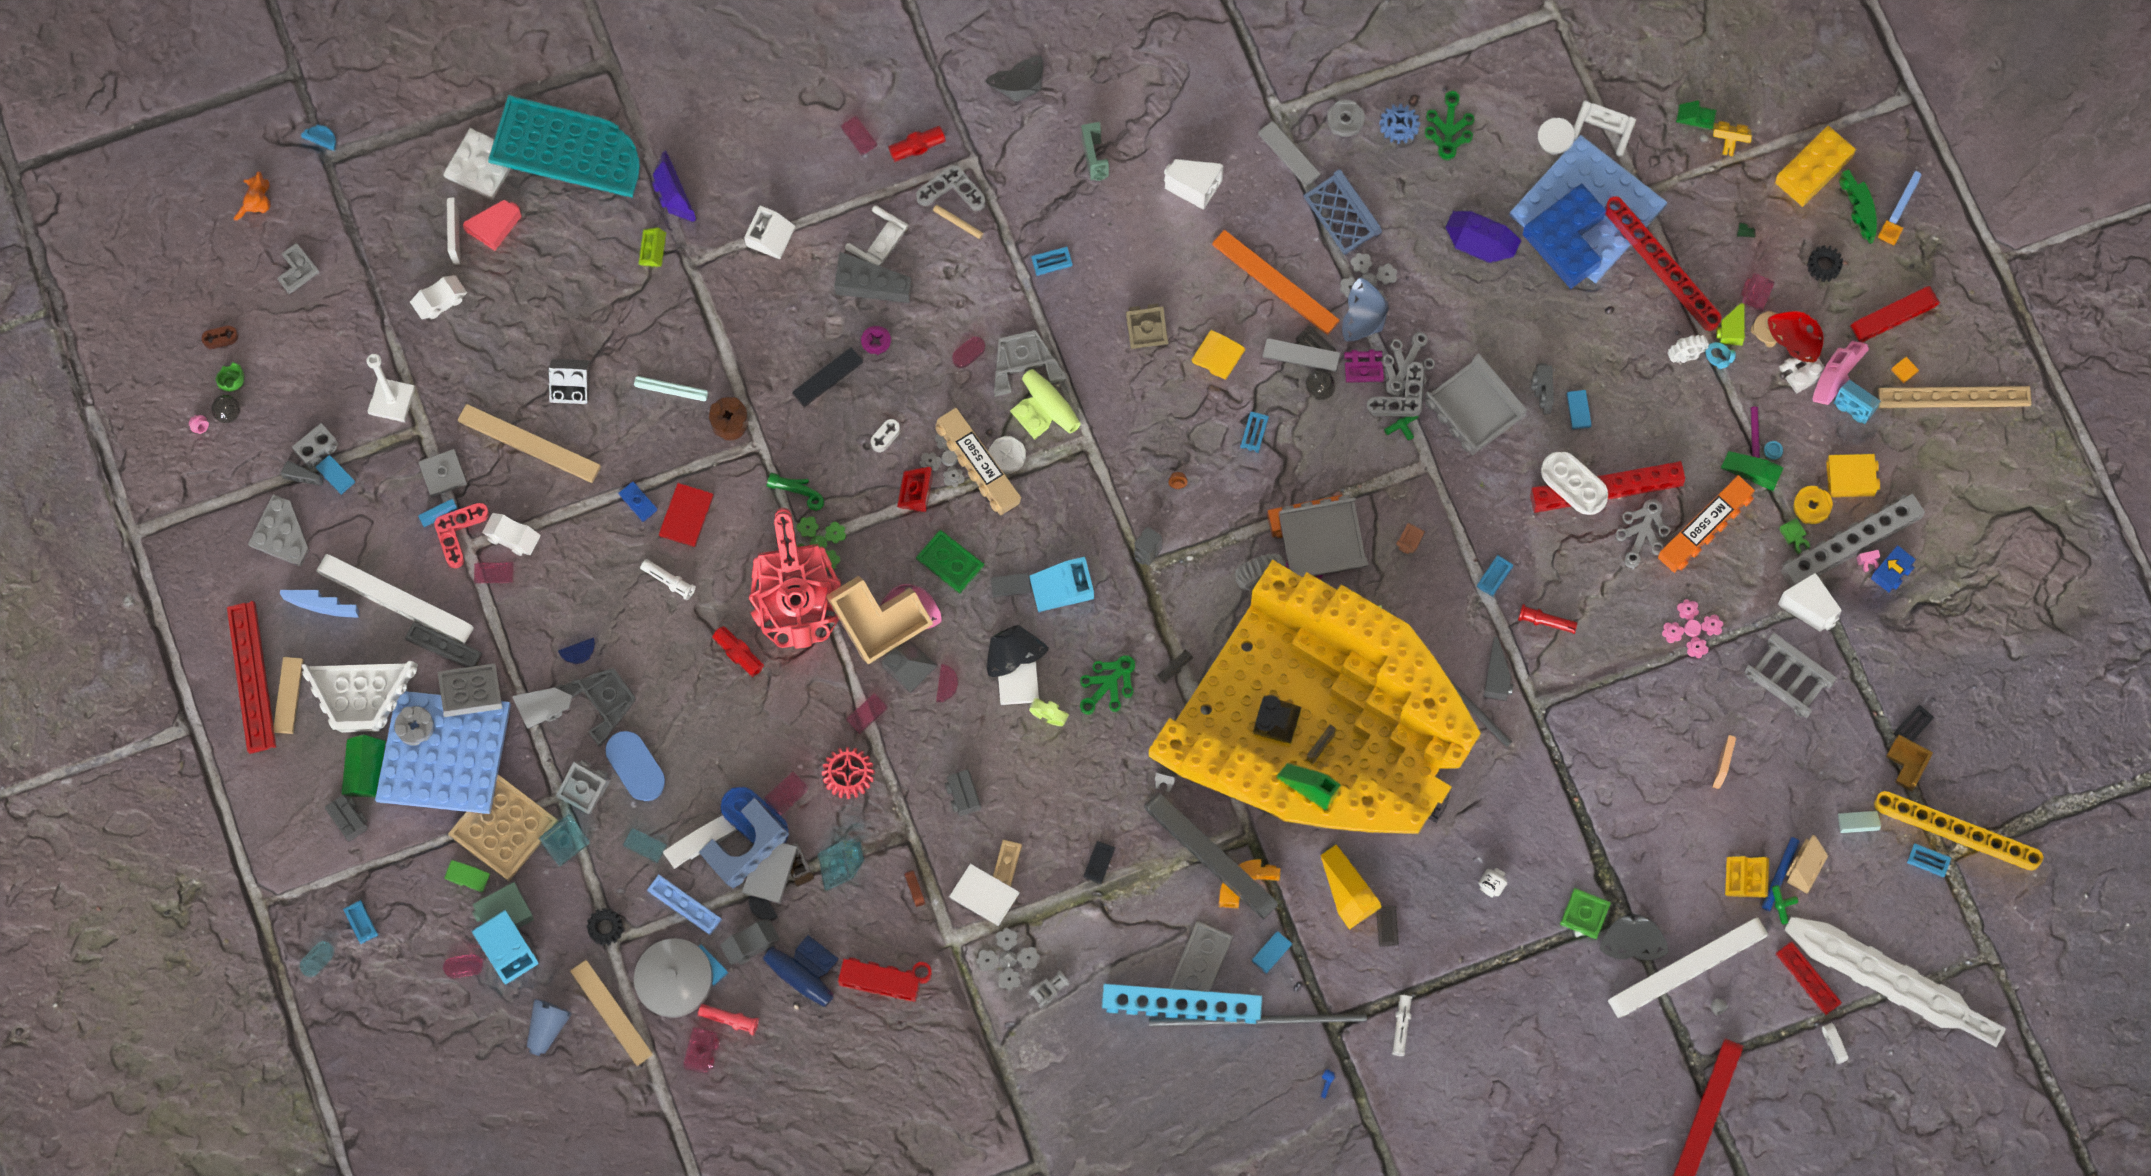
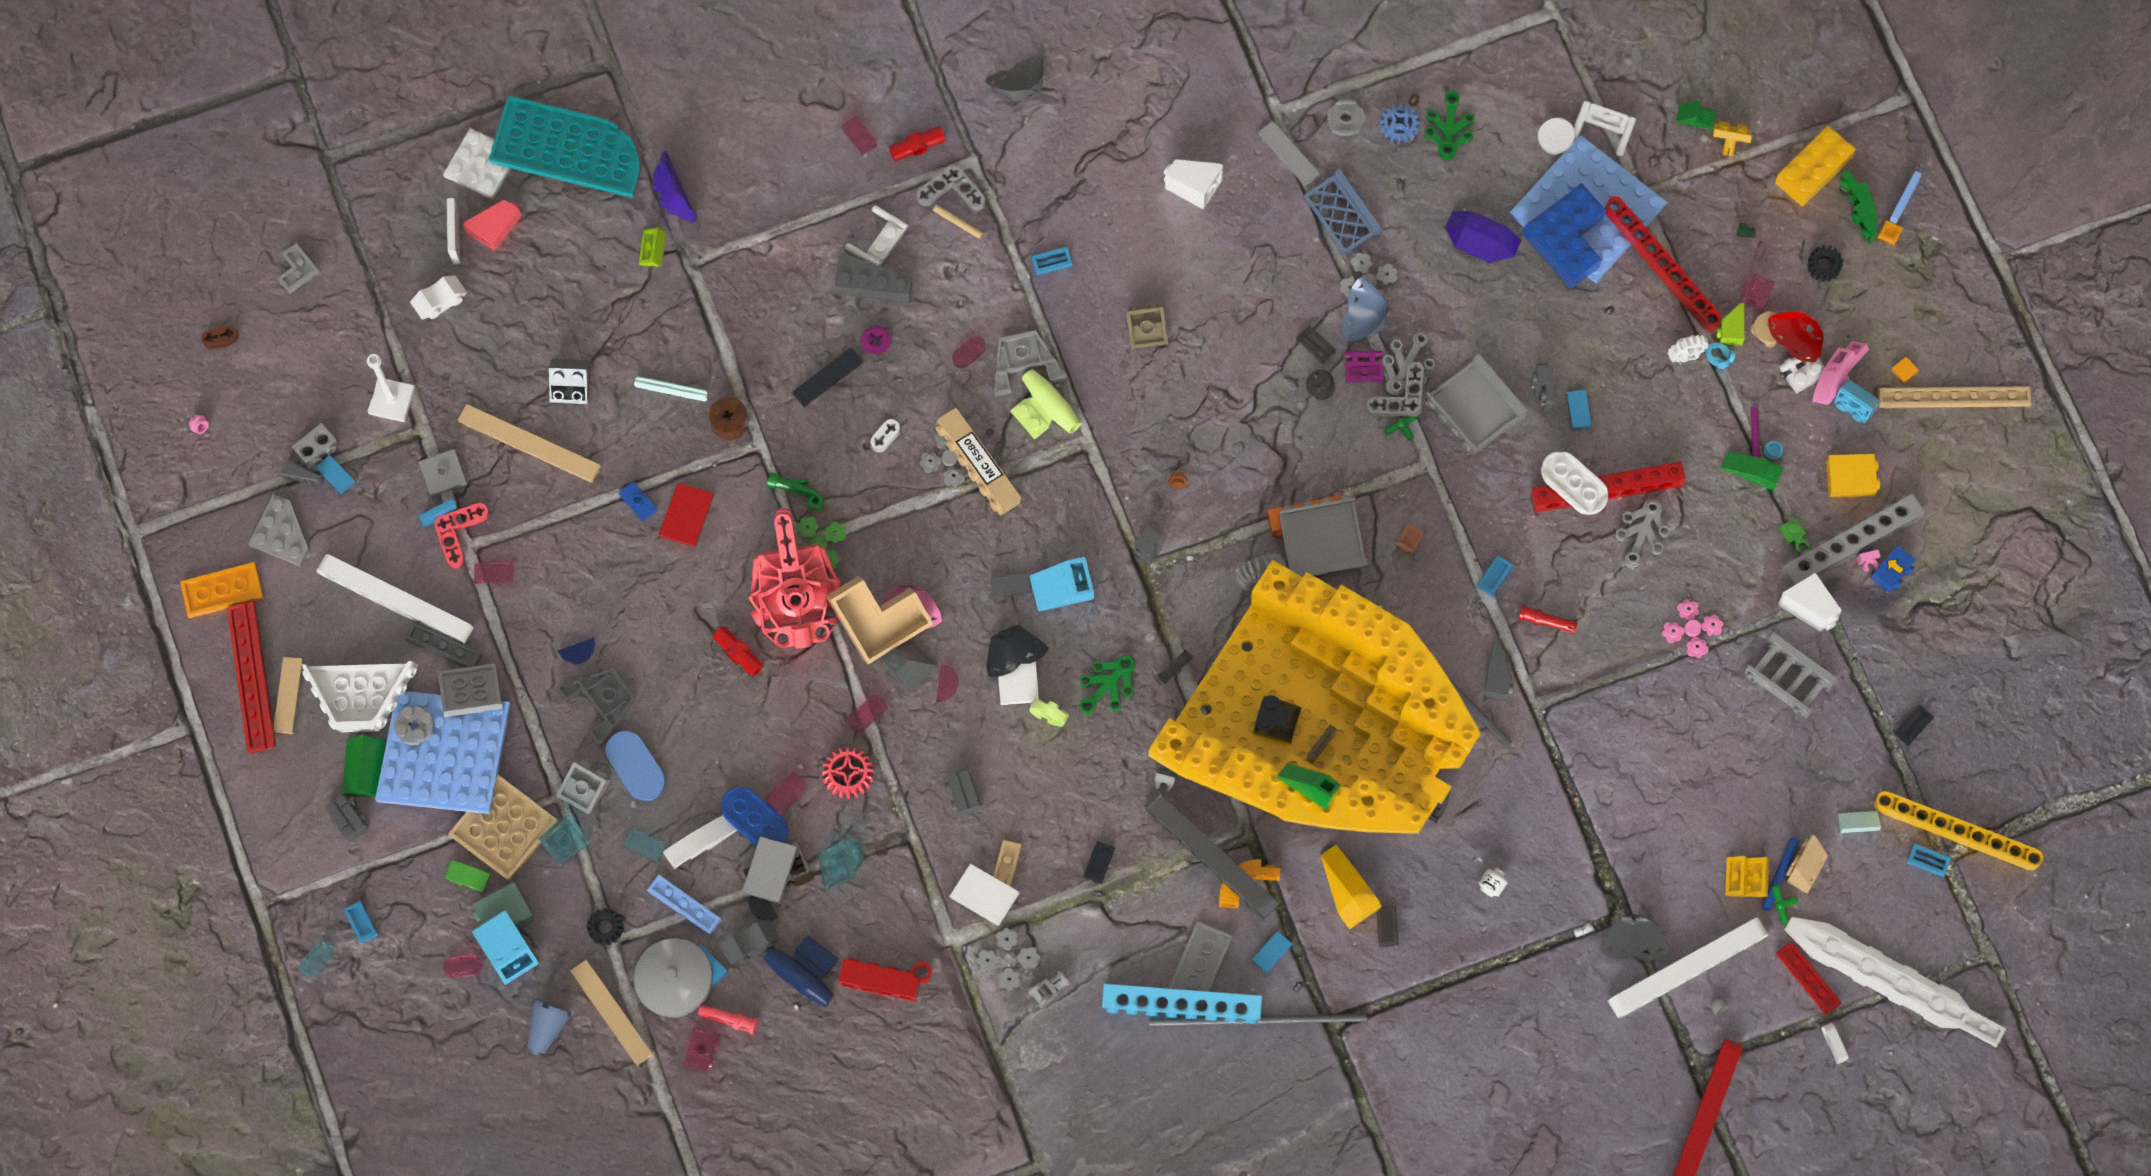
(221, 589): none -> light orange tile
(225, 408): clear smoke hair -> none
(230, 377): bright green hair -> none
(255, 197): orange animal -> none
(315, 602): light blue slope -> none
(321, 135): dark azure tile -> none
(511, 534): white brick -> none
(542, 705): light grey panel -> none
(674, 583): white pin -> none
(768, 836): sand blue arch -> none
(769, 232): white slope -> none
(914, 888): copper beam -> none
(915, 489): red slope -> none
(950, 561): green tile -> none
(1008, 454): white tile -> none
(1091, 136): sand green panel -> none
(1218, 354): yellow slope -> none
(1250, 446): dark azure tile -> none
(1275, 282): orange tile -> none
(1301, 355): light grey tile -> none
(1329, 1077): blue hand -> none
(1402, 1015): white pin -> none
(1585, 913): bright green tile -> none
(1706, 524): orange brick -> none
(1724, 761): light nougat tile -> none
(1805, 513): yellow plate -> none
(1894, 314): red beam -> none
(1912, 758): pearl gold panel -> none

